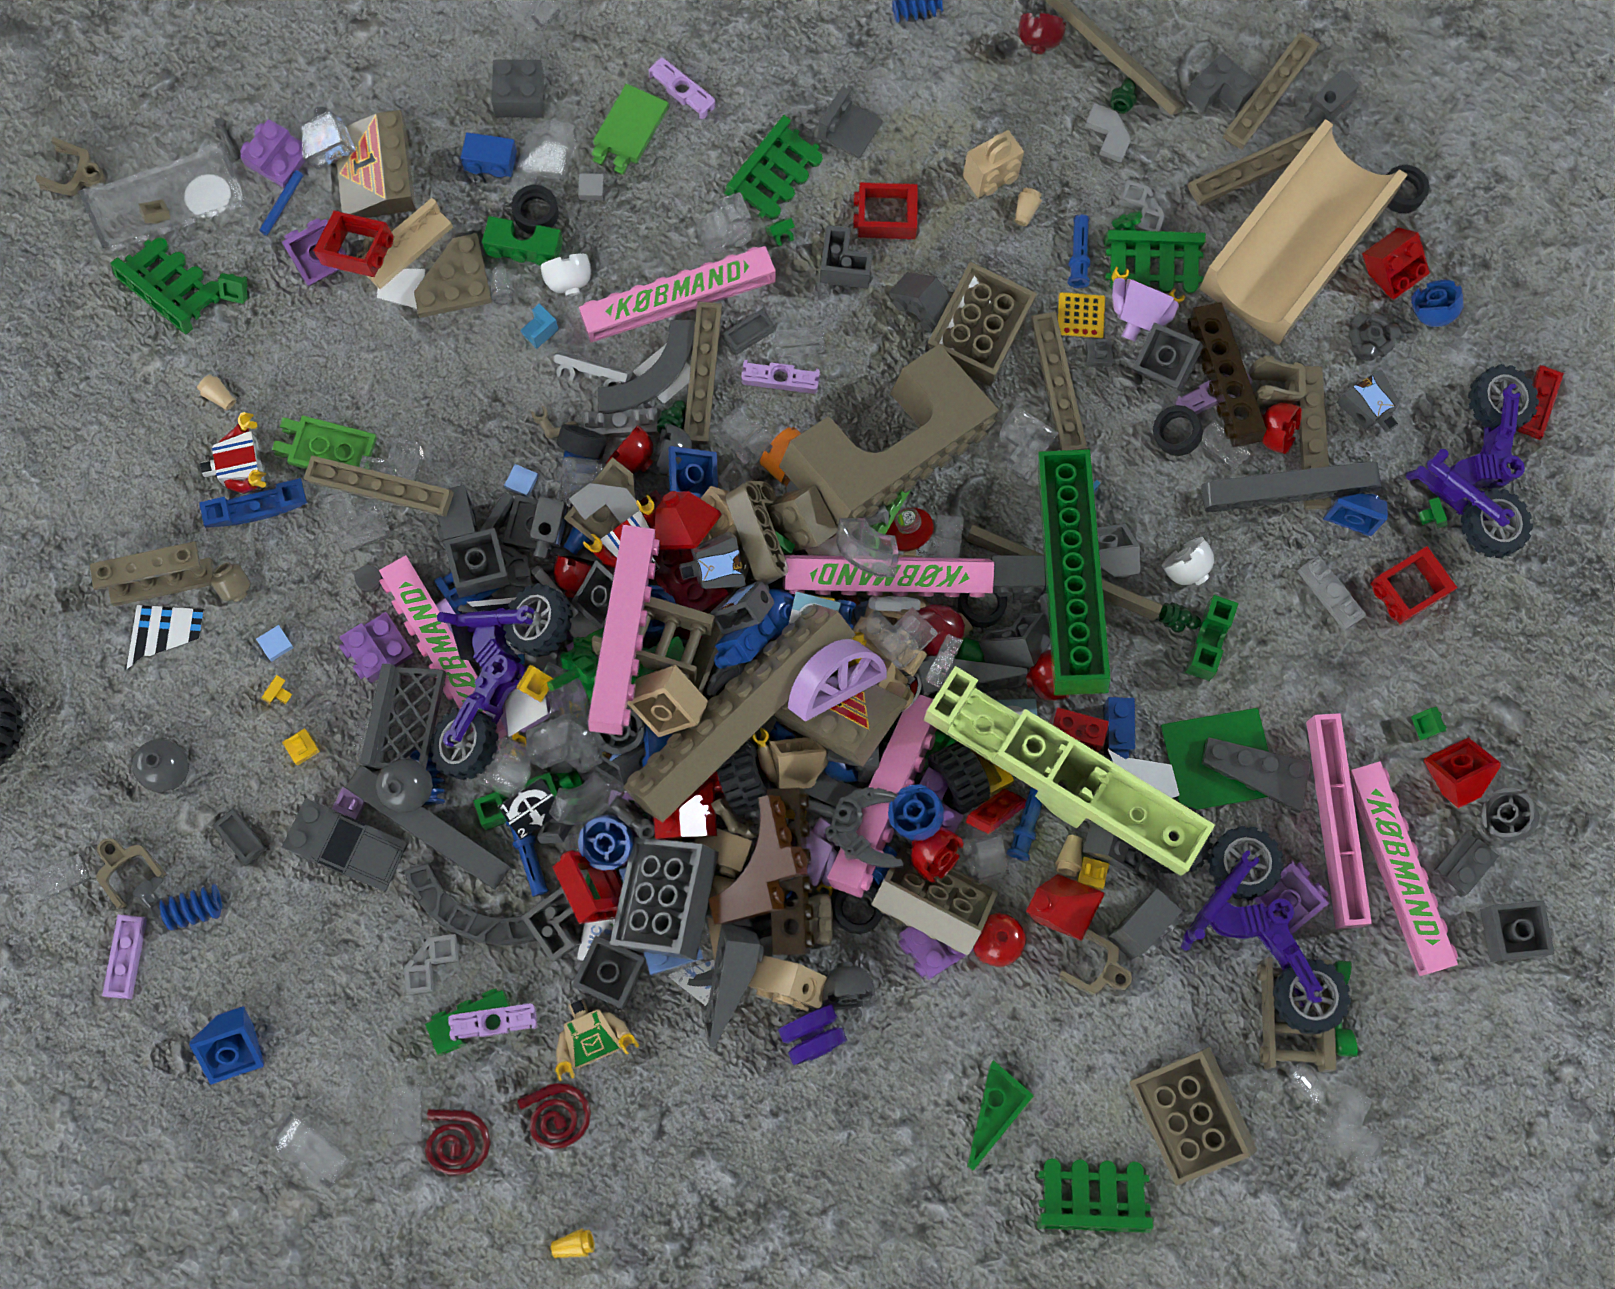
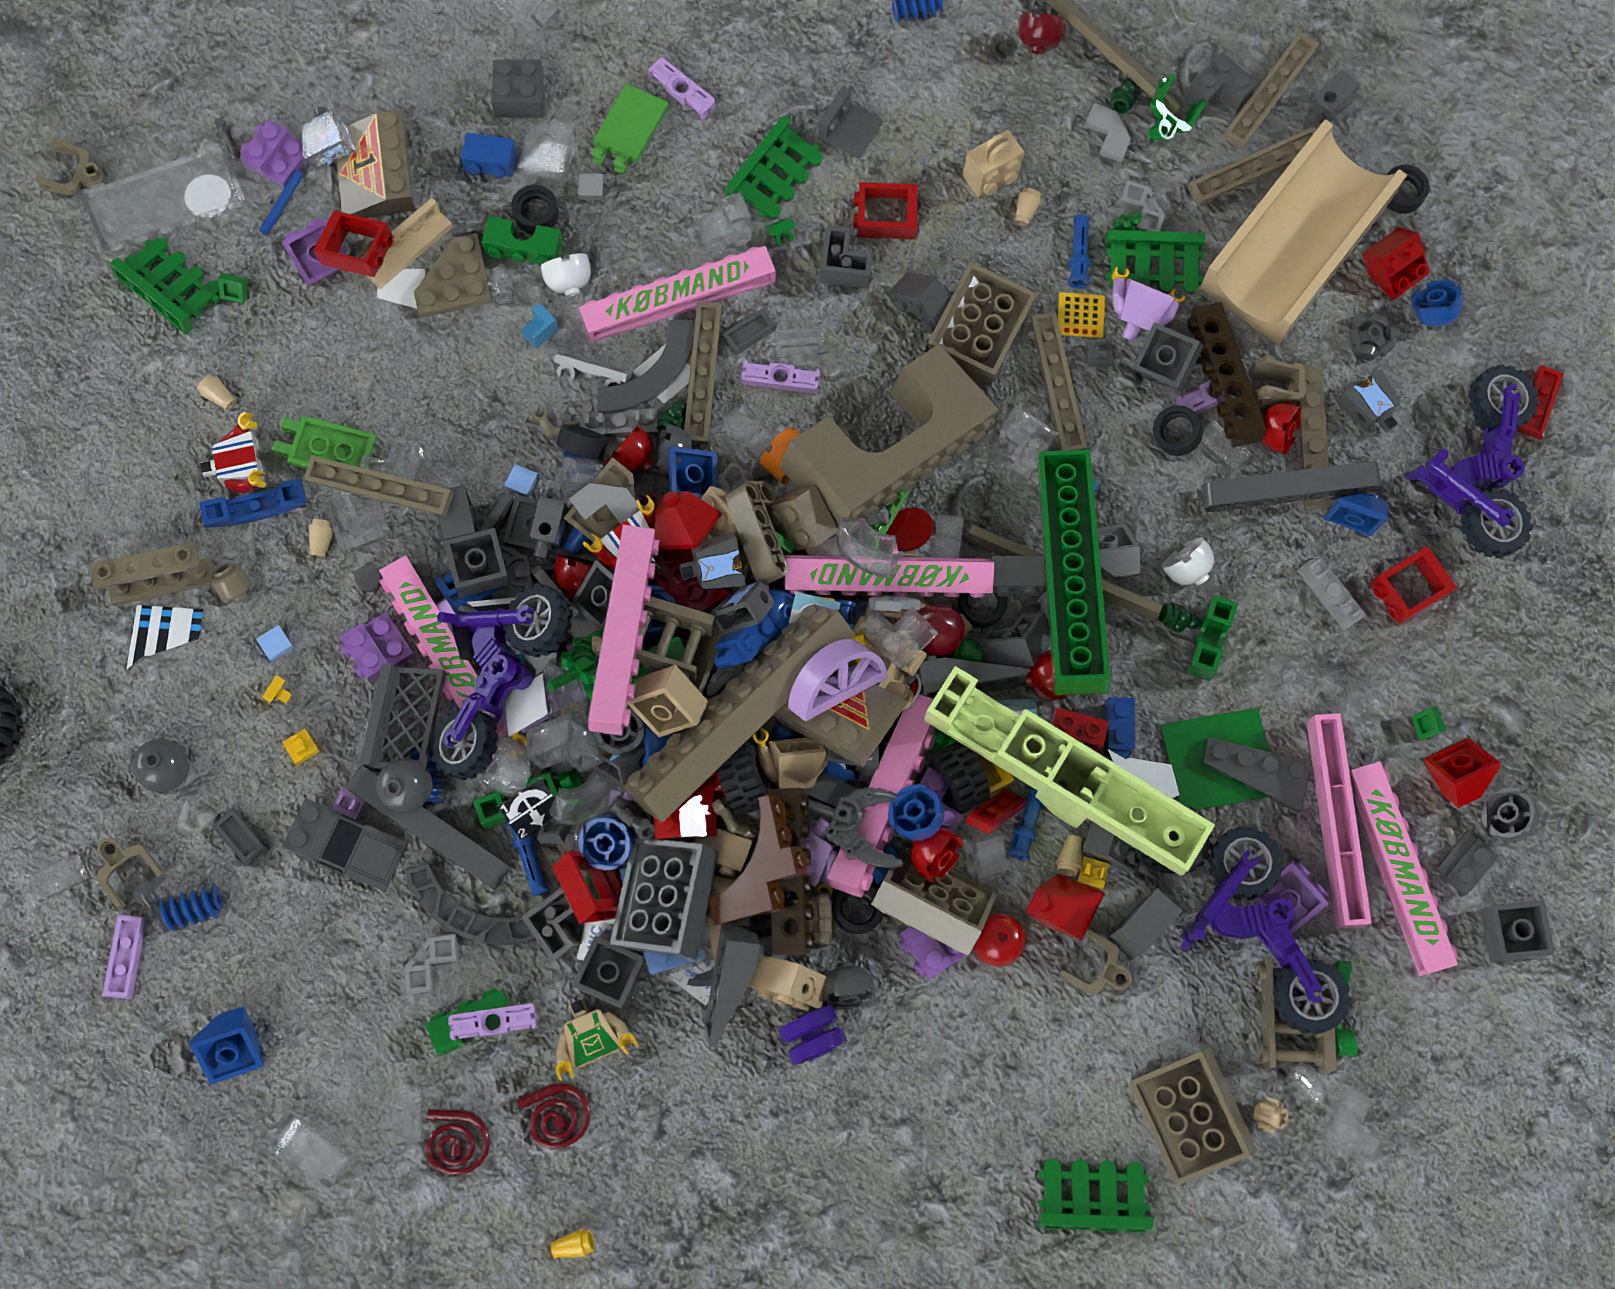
(154, 211): dark tan plate -> none
(319, 537): none -> tan cone
(534, 683): yellow tile -> none
(907, 520): tile -> none
(943, 660): clear plate -> none
(1000, 1106): green wing -> none
(1167, 123): none -> green piece
(1270, 1115): none -> tan gear
(1435, 514): green tile -> none

